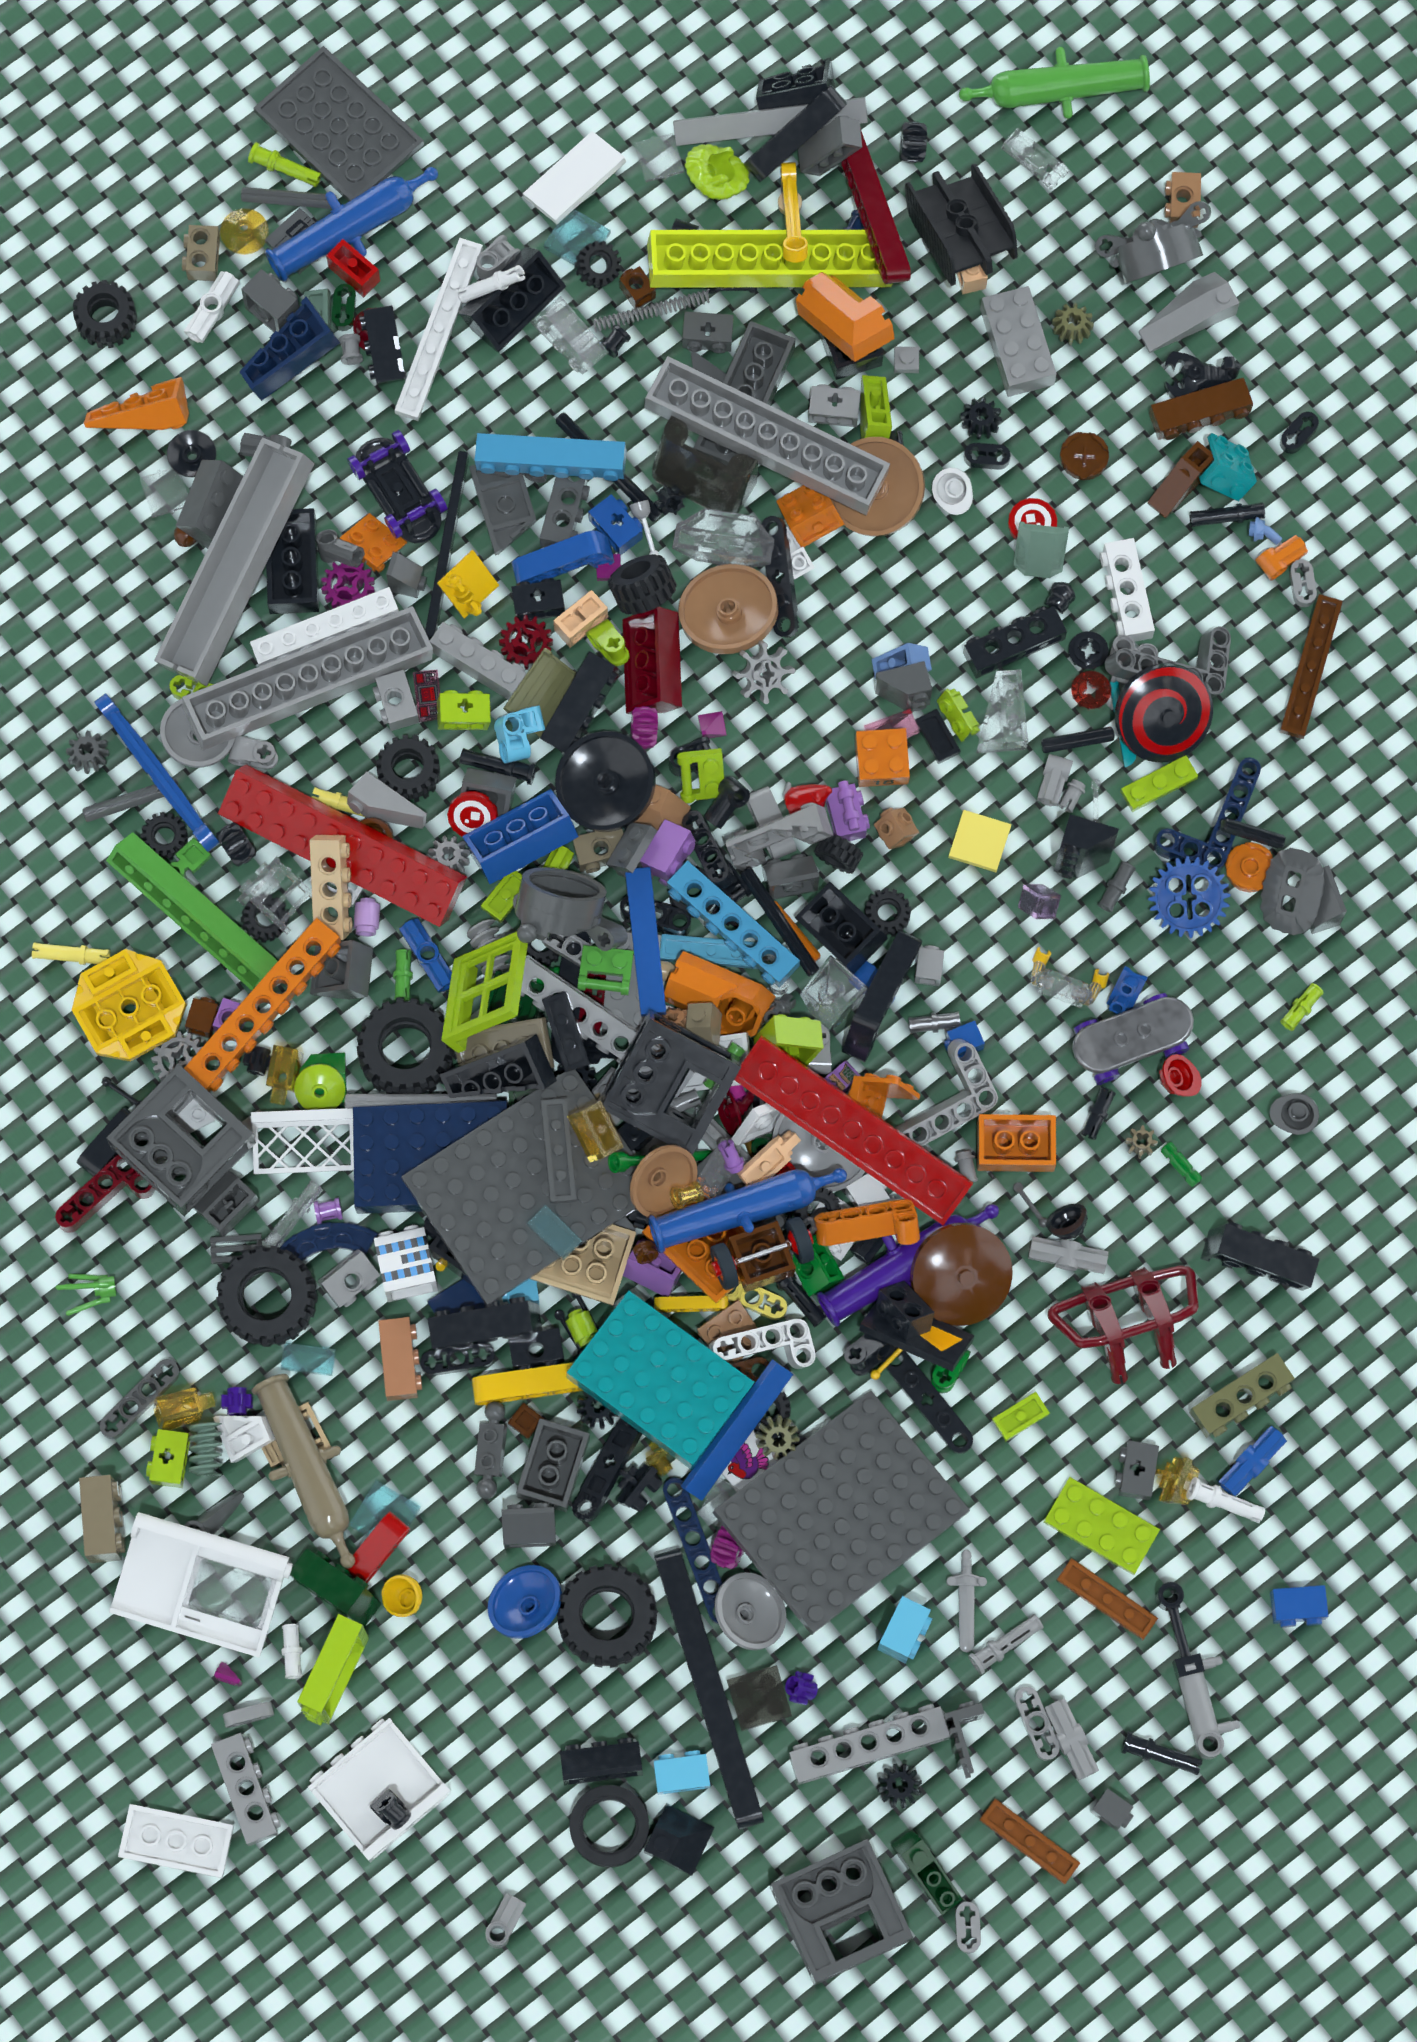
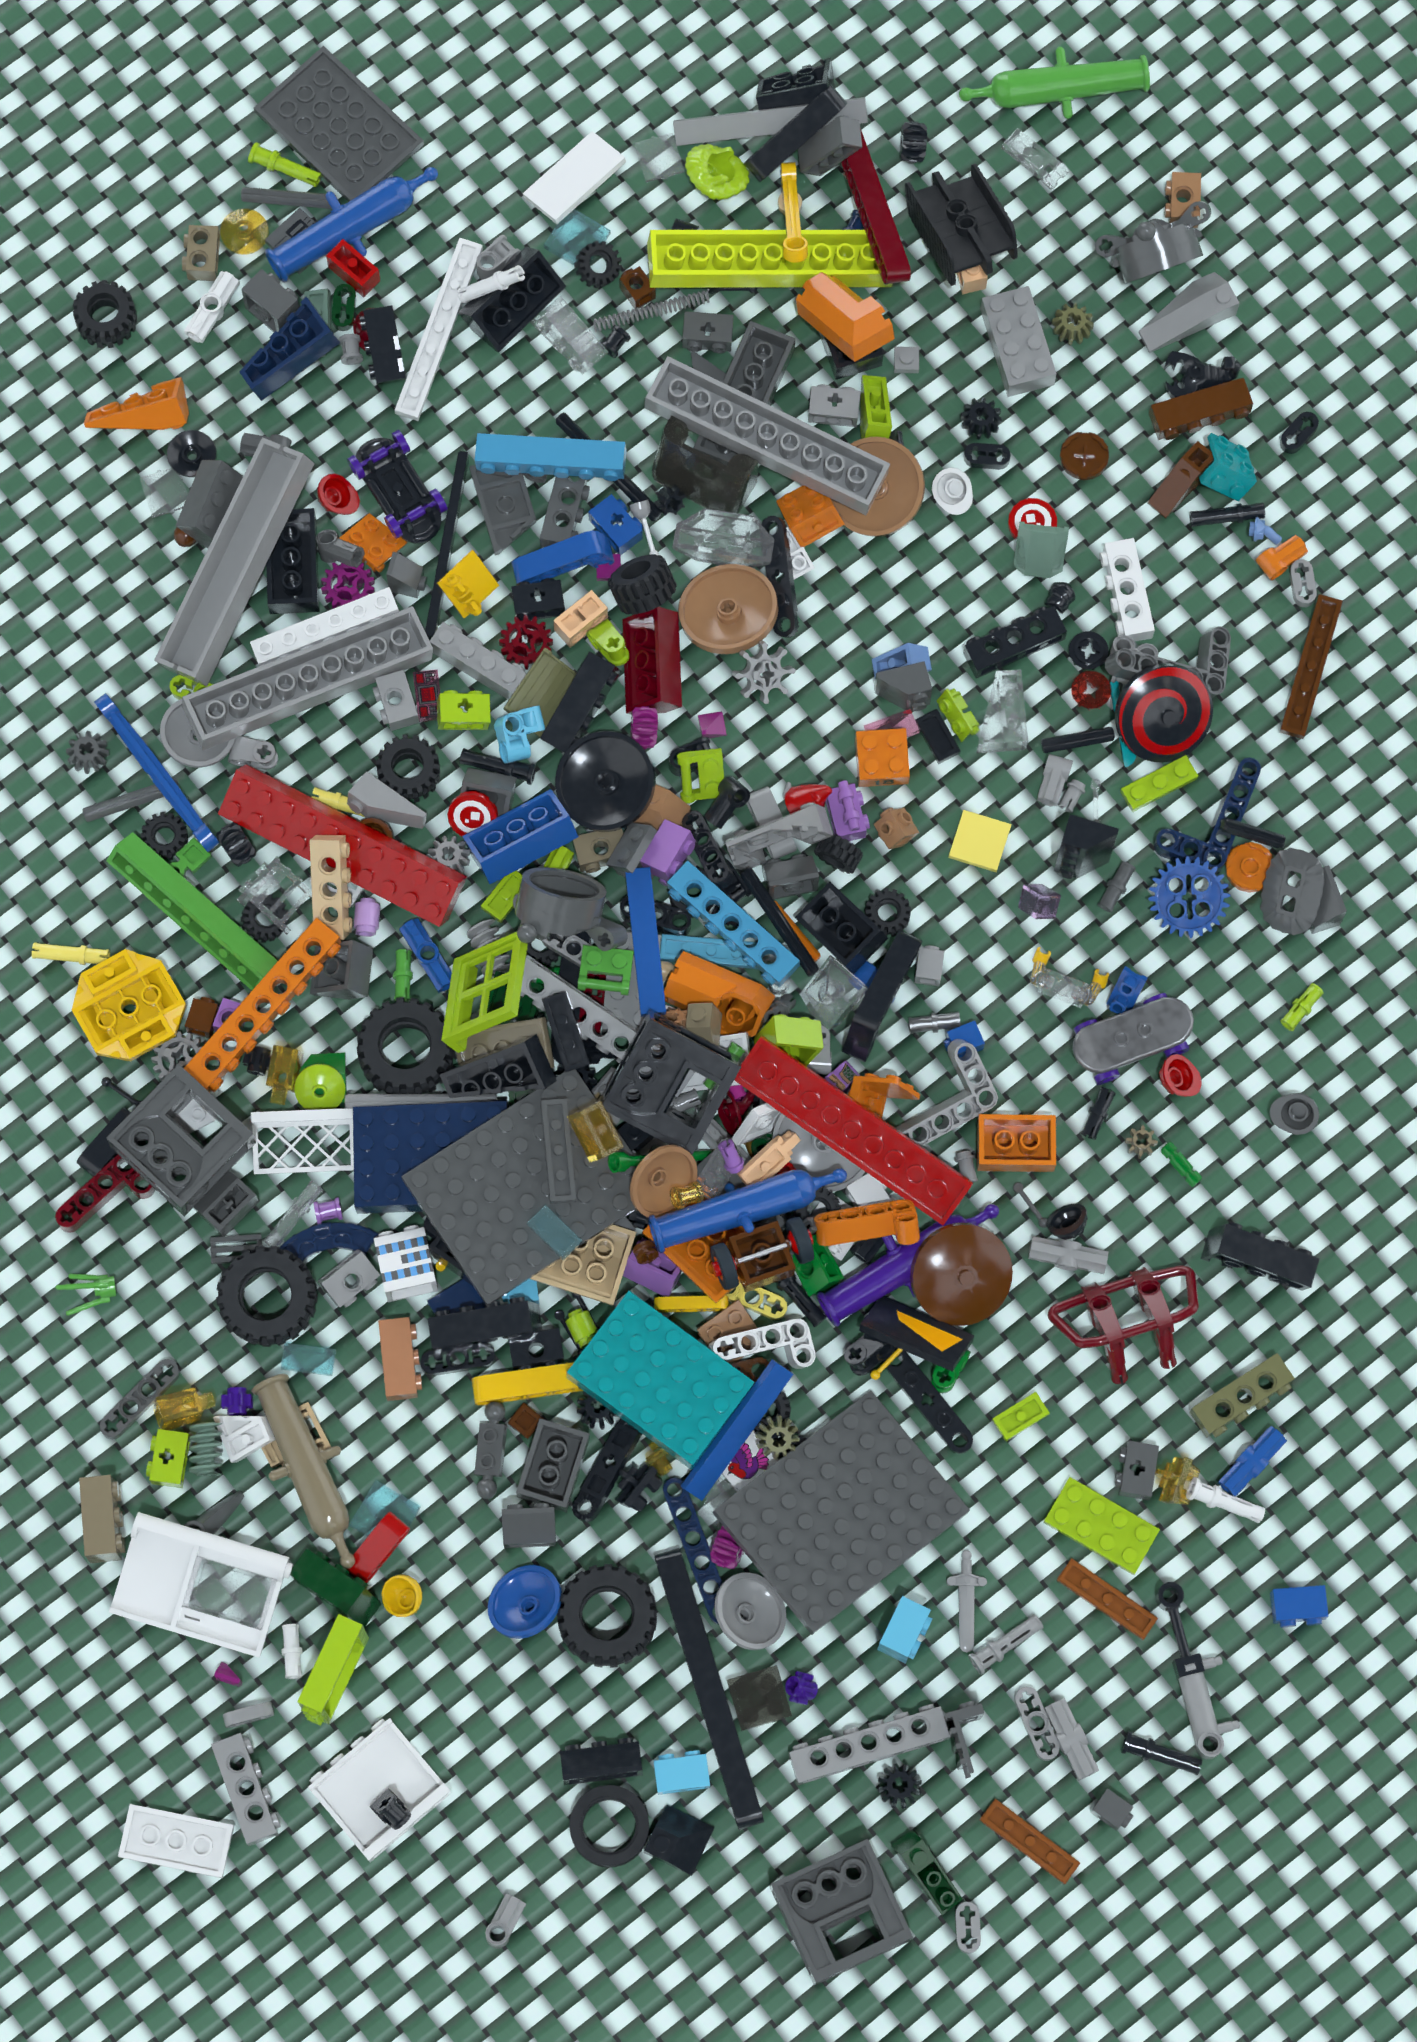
(337, 495): none -> red piece
(904, 1310): black brick -> none

